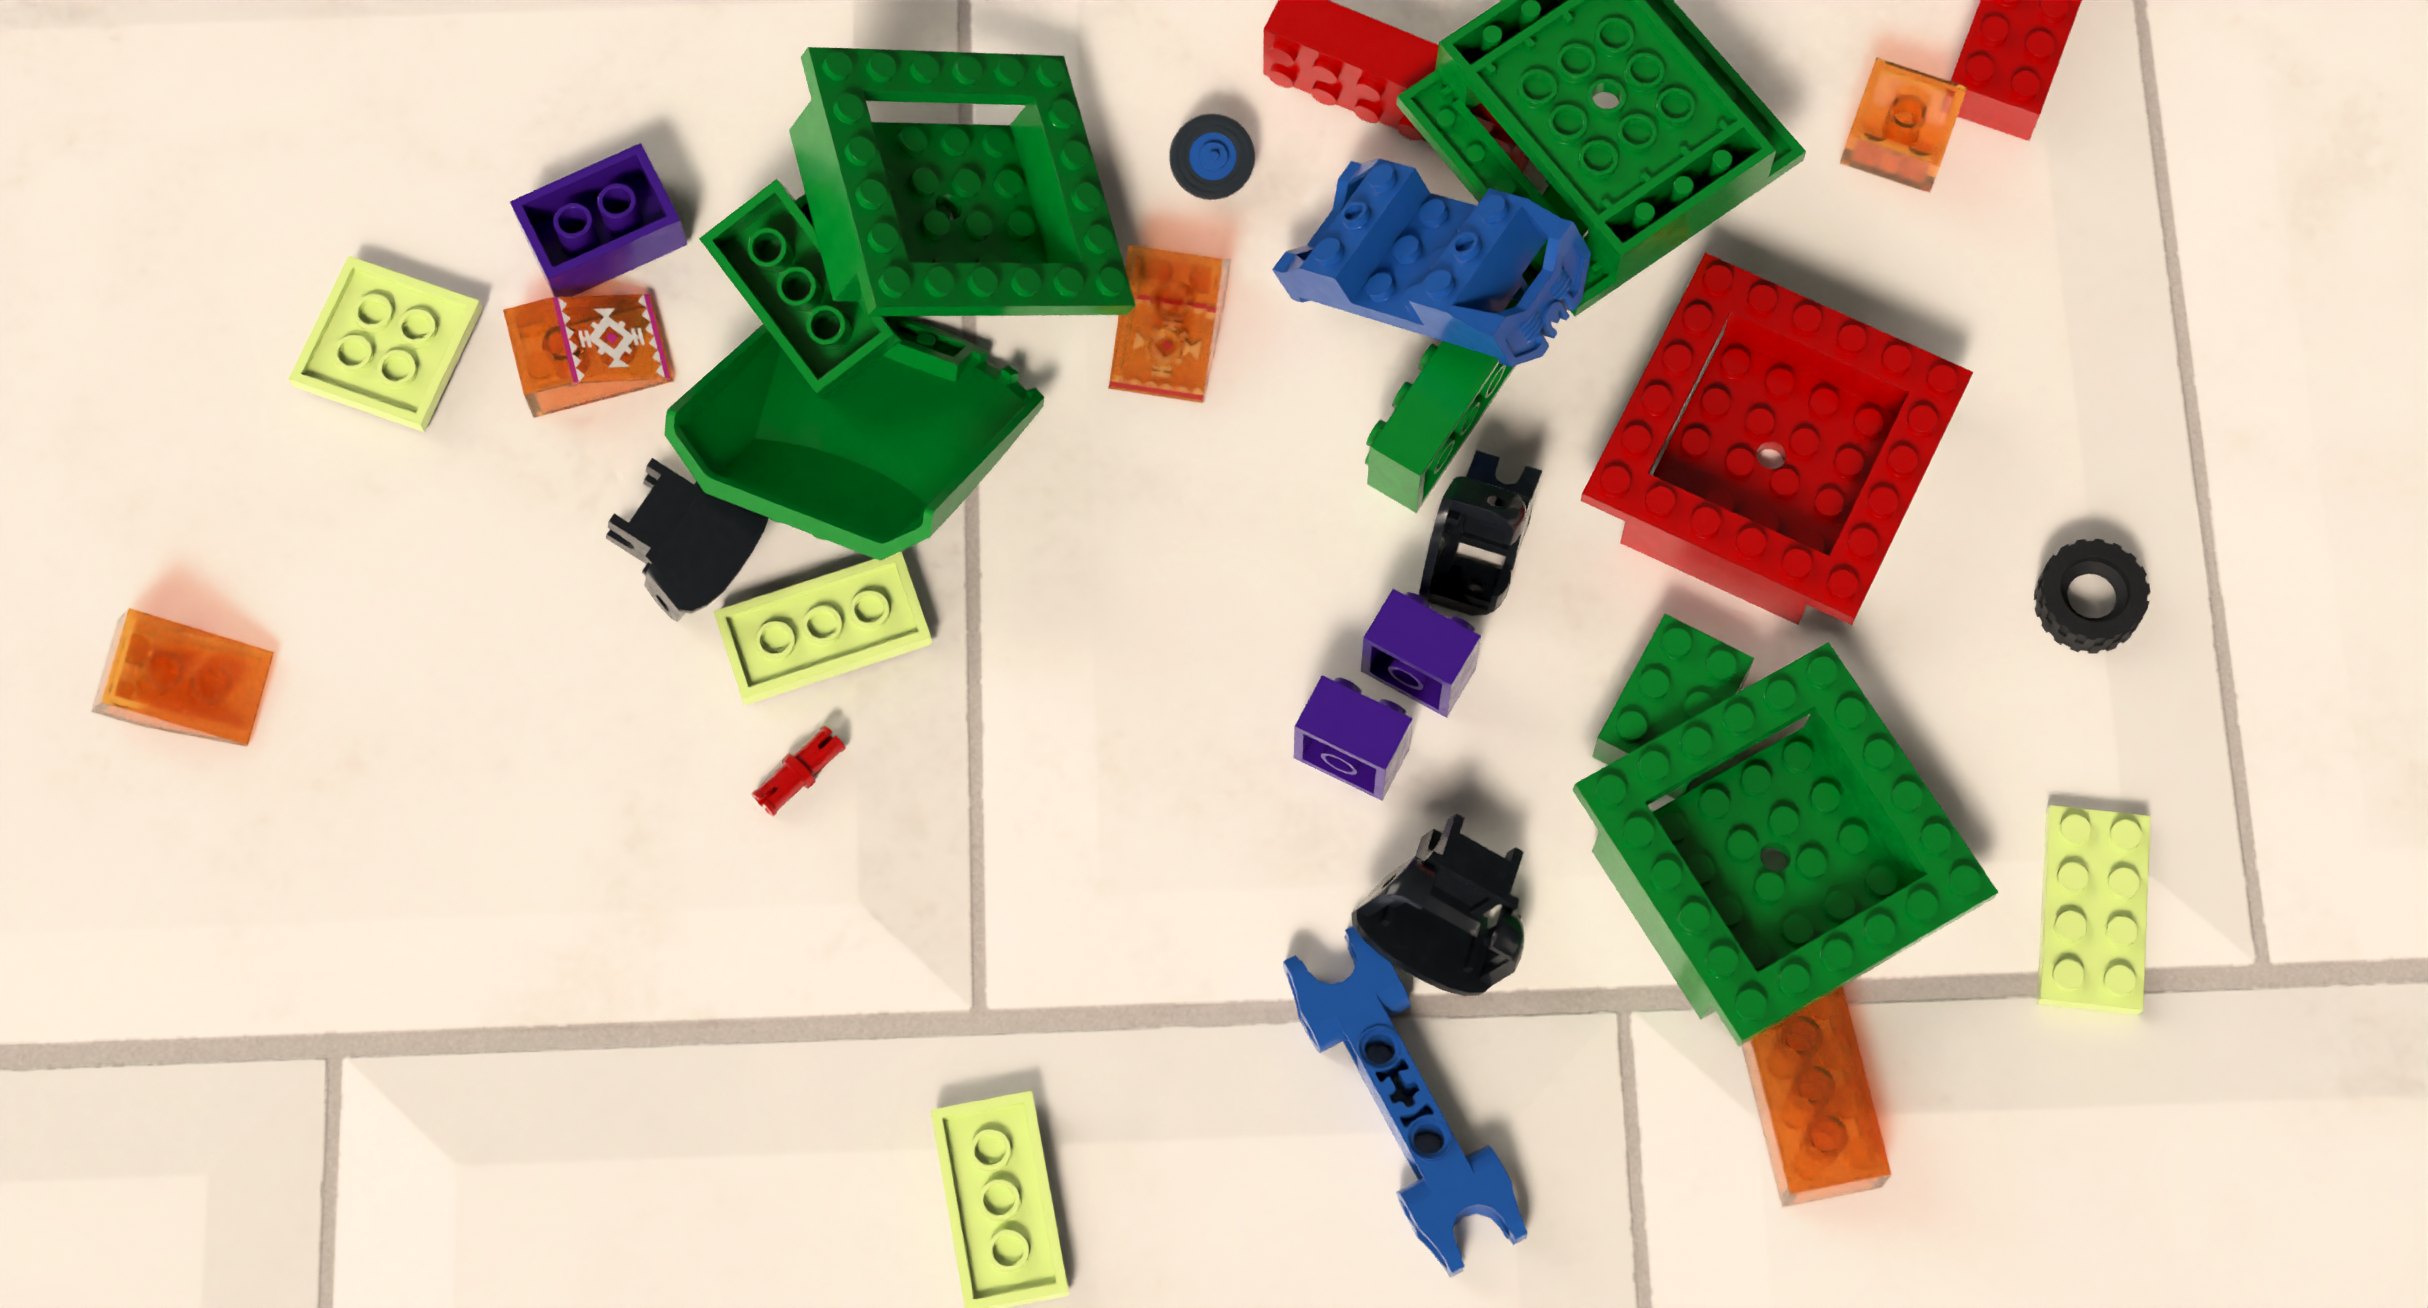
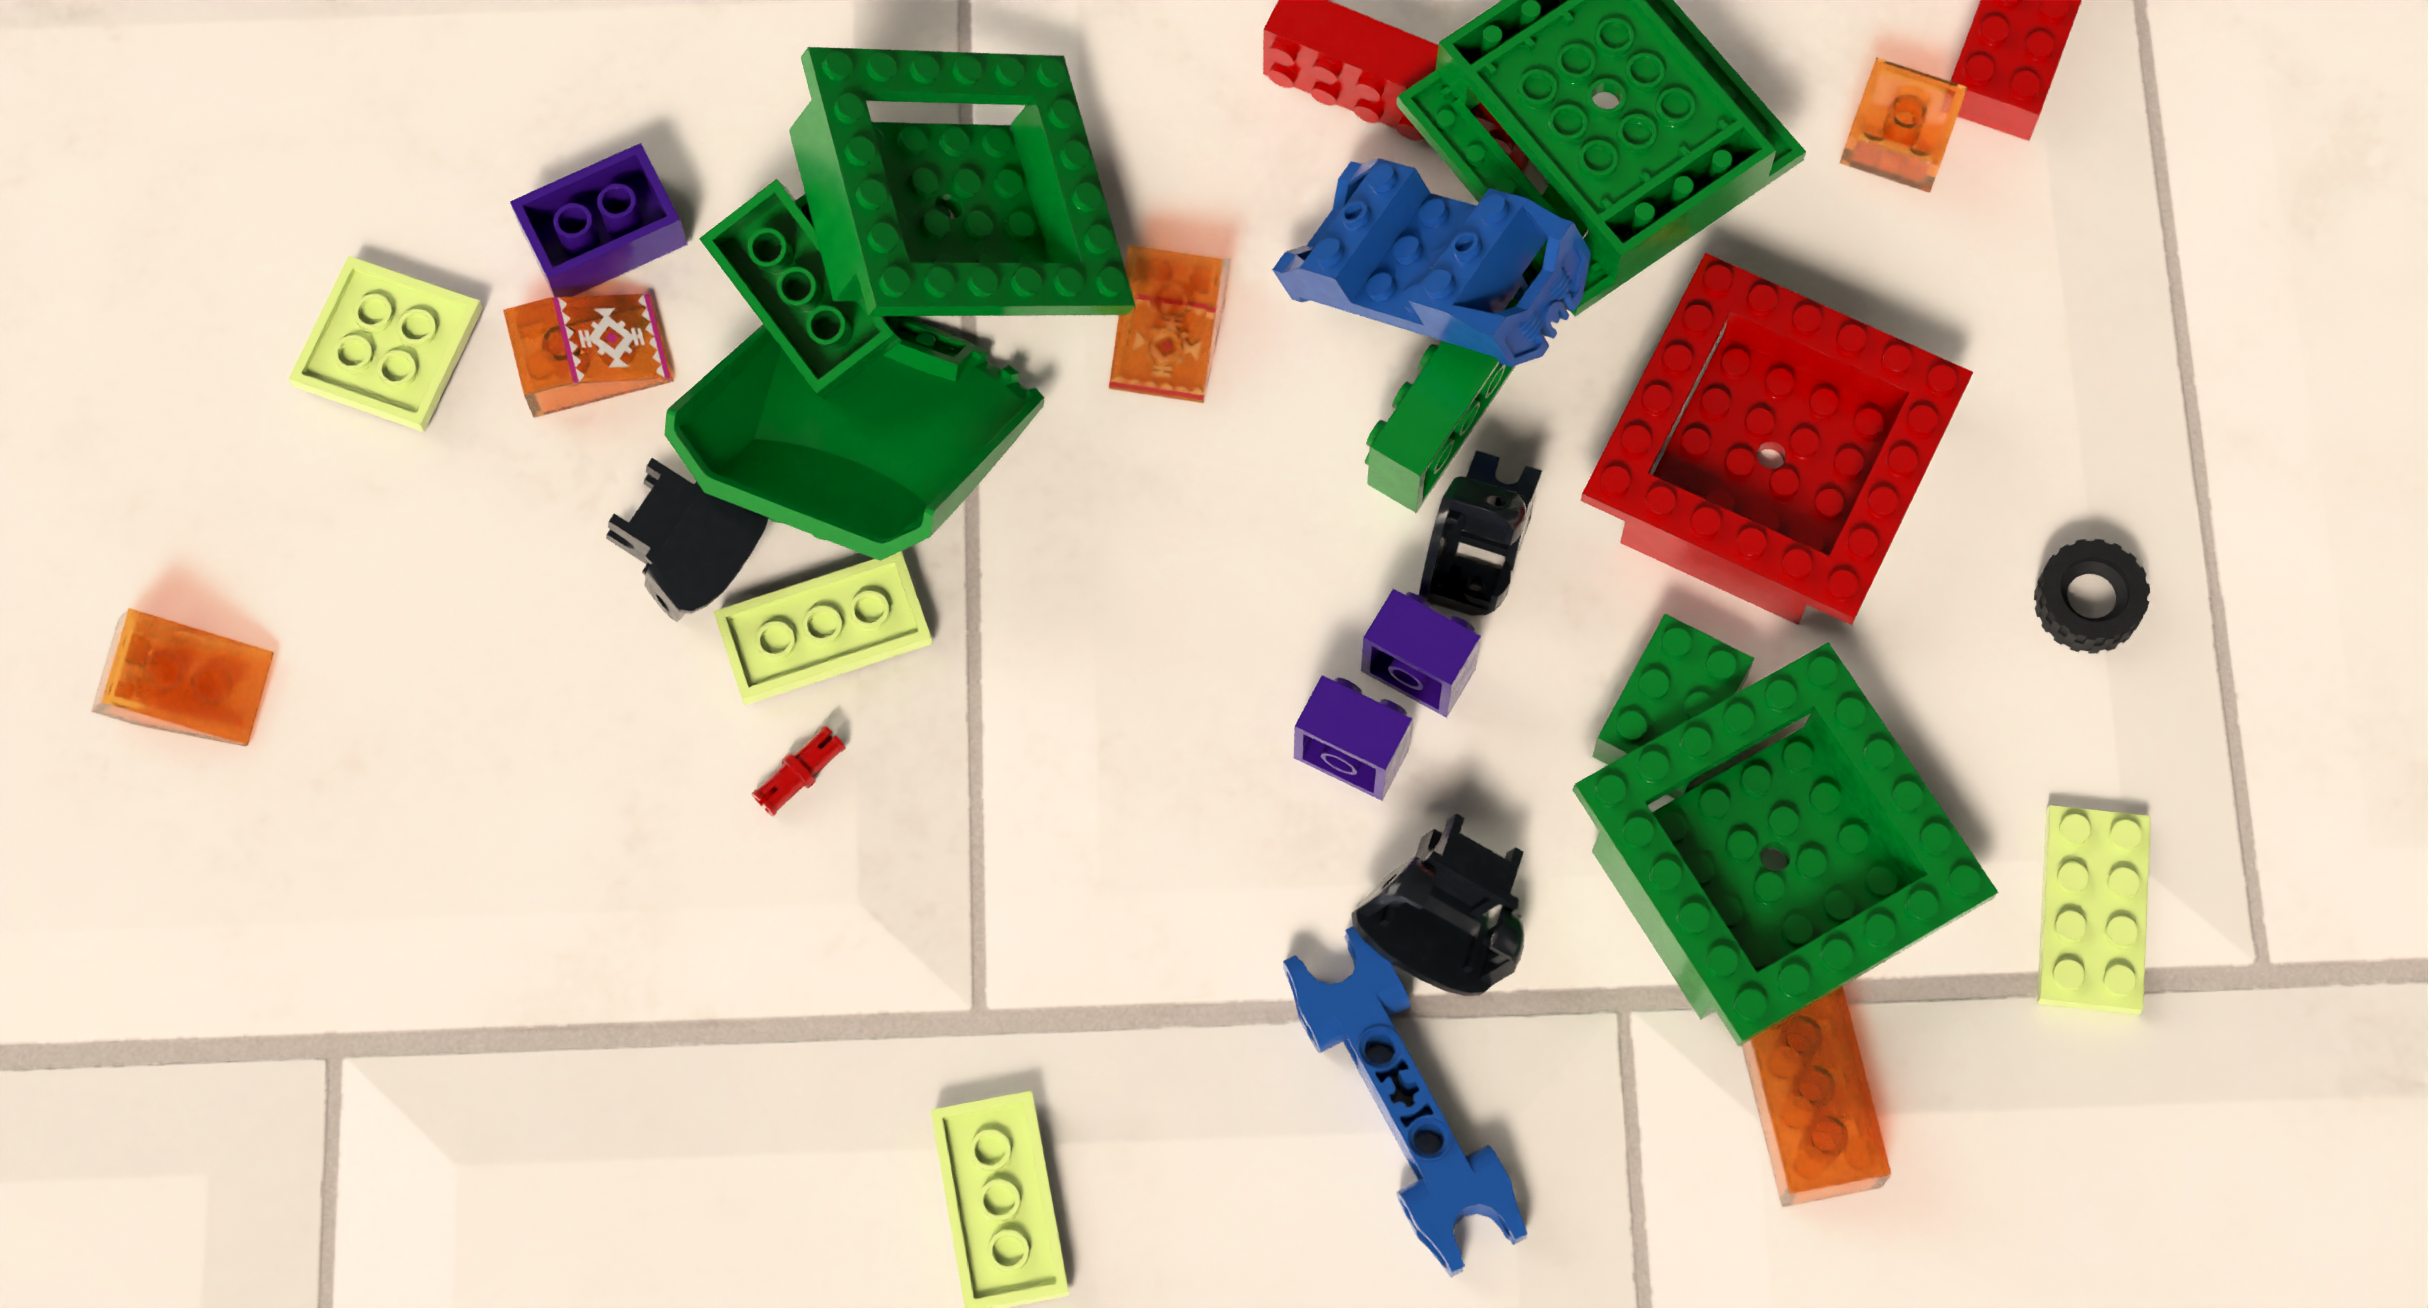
(1212, 156): black wheel -> none

